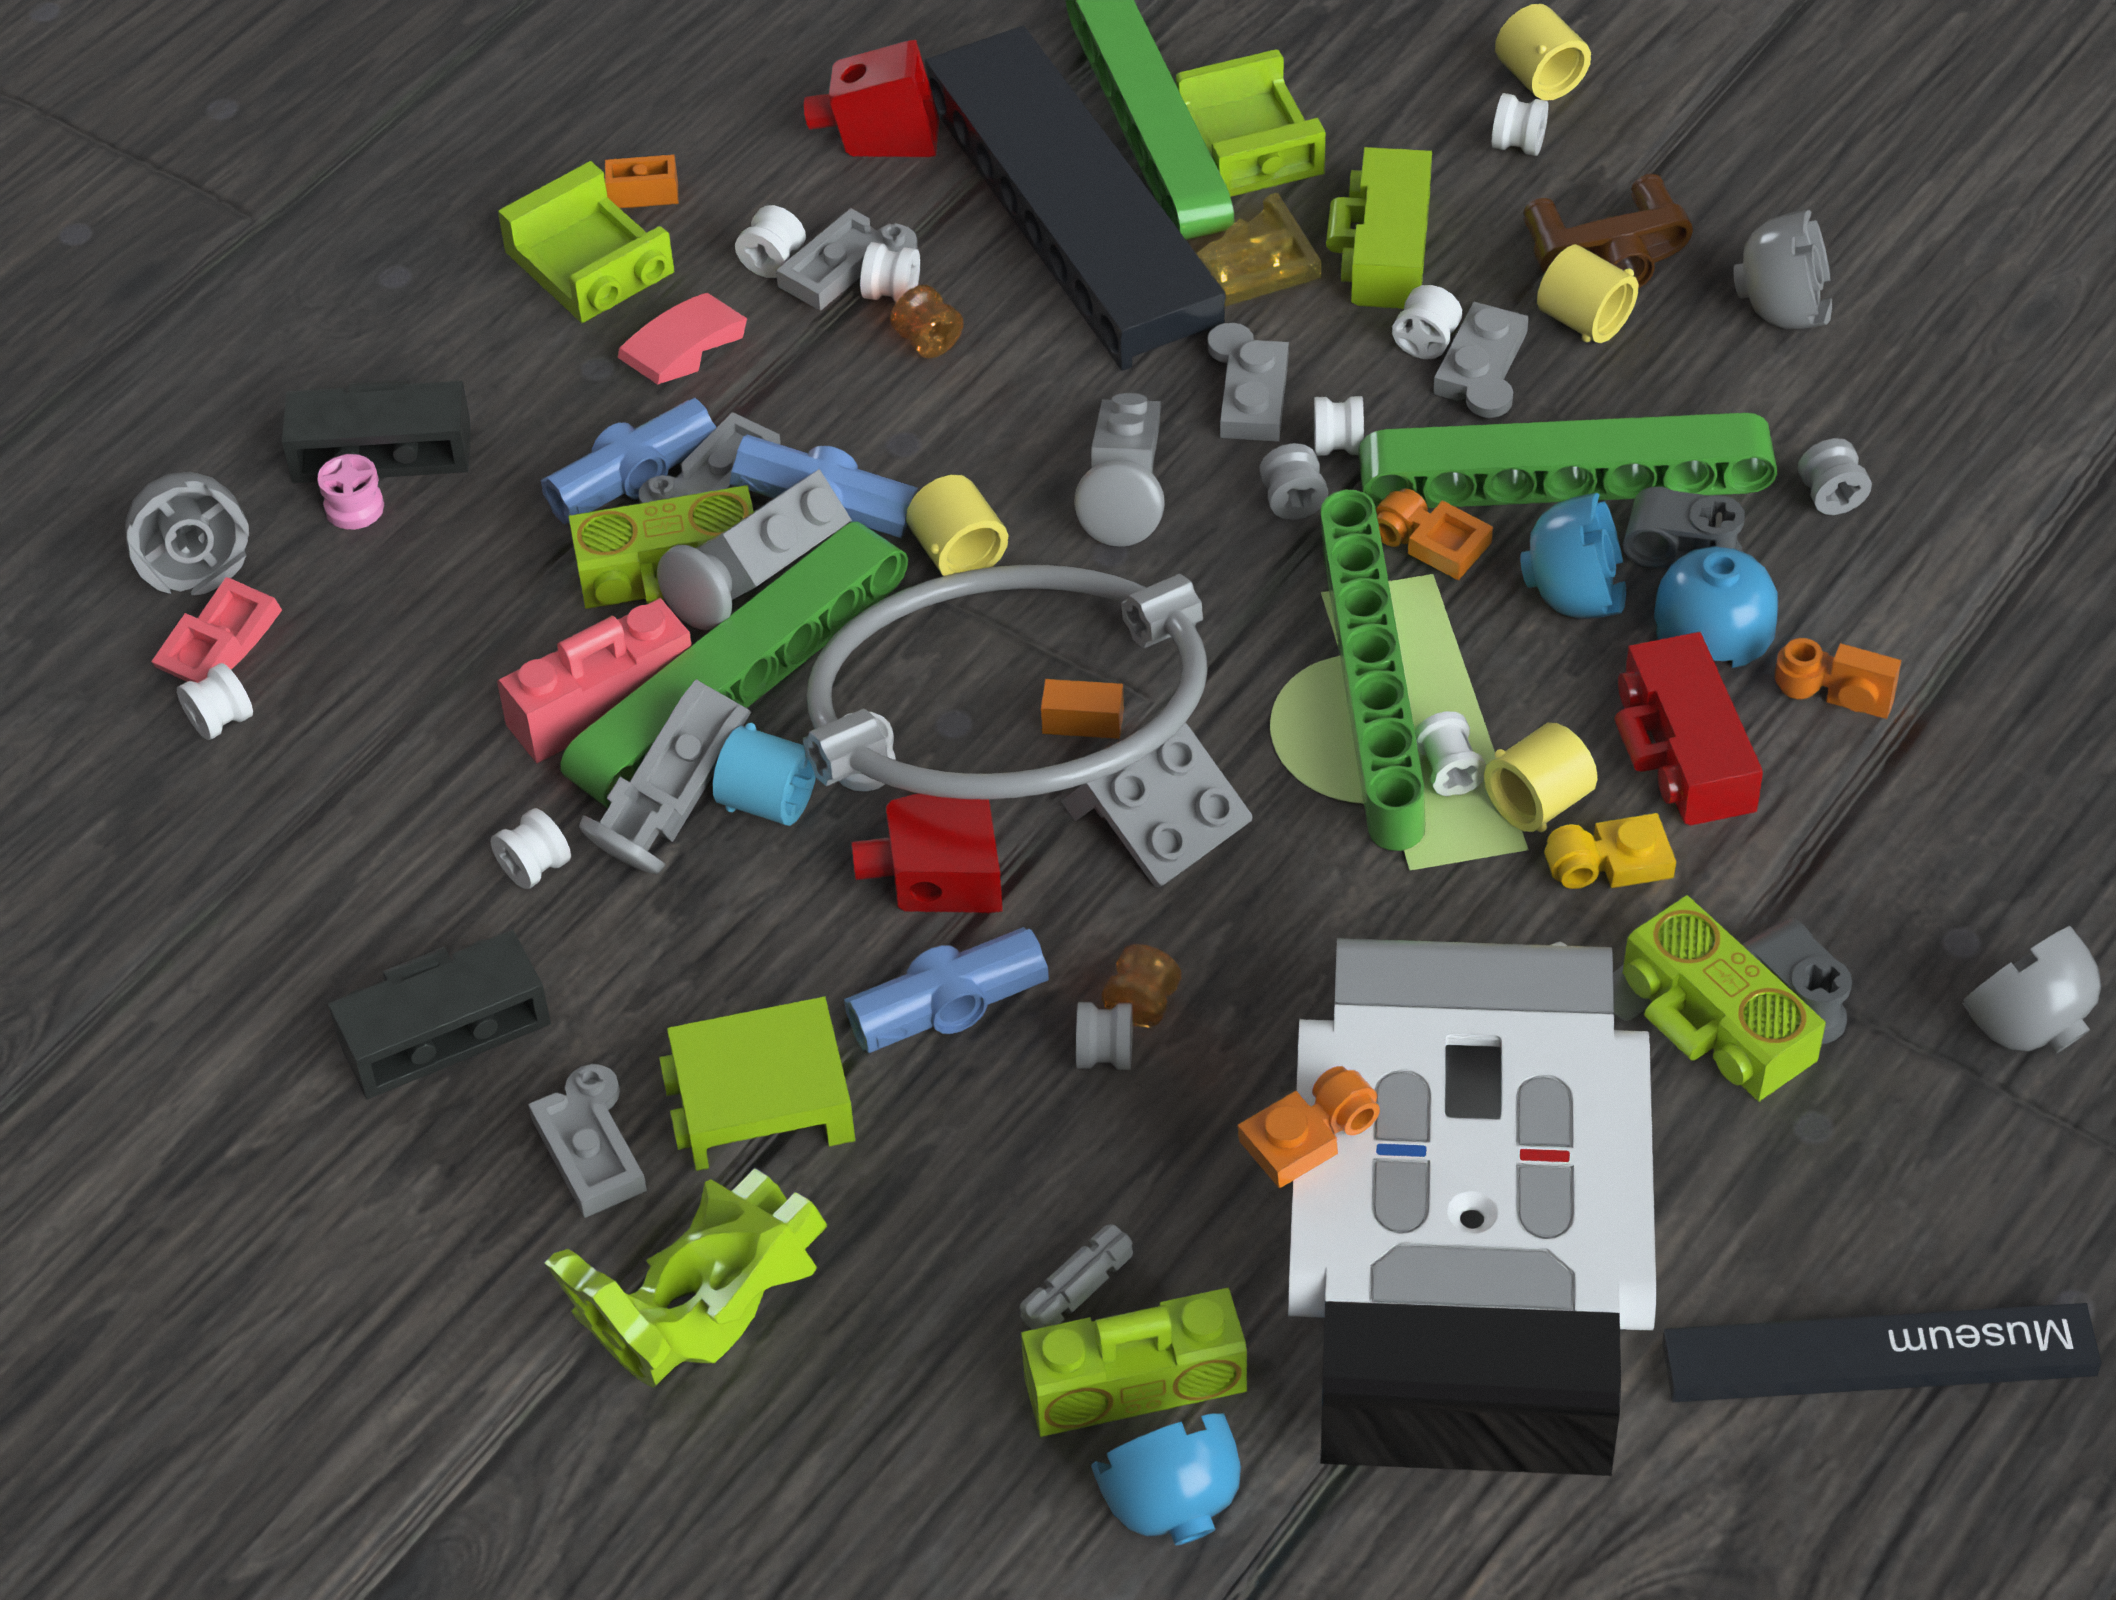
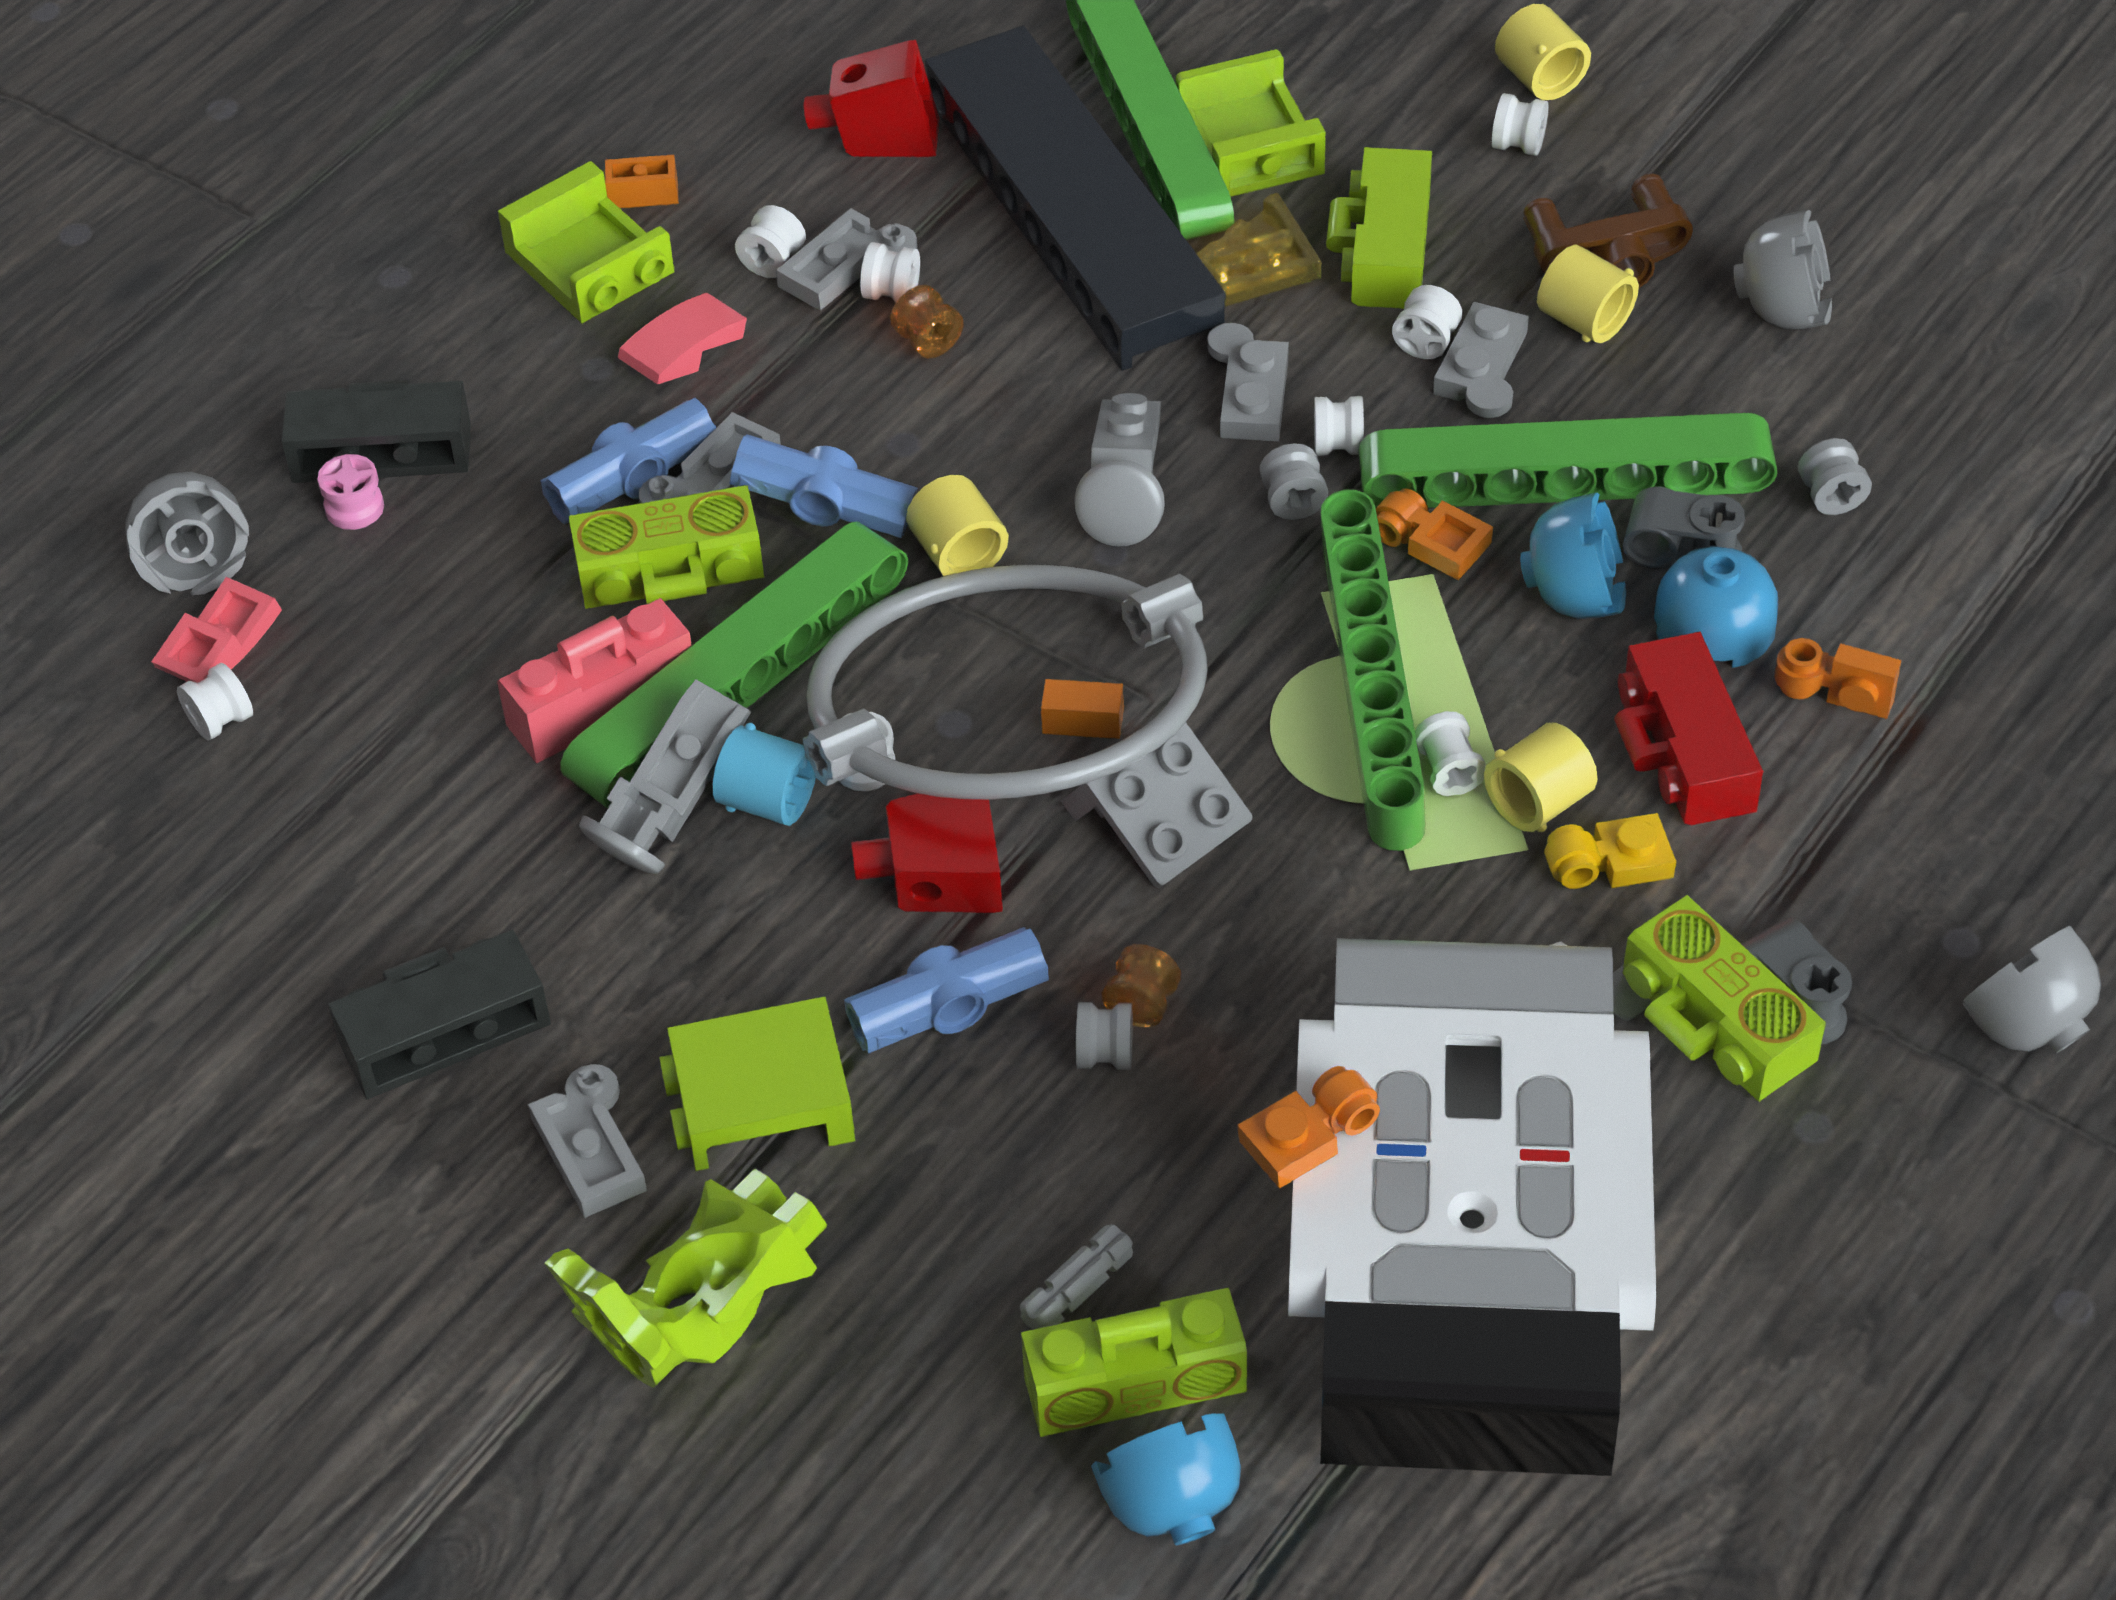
(530, 848): white wheel -> none
(707, 578): light grey piece -> none
(1880, 1352): black tile -> none

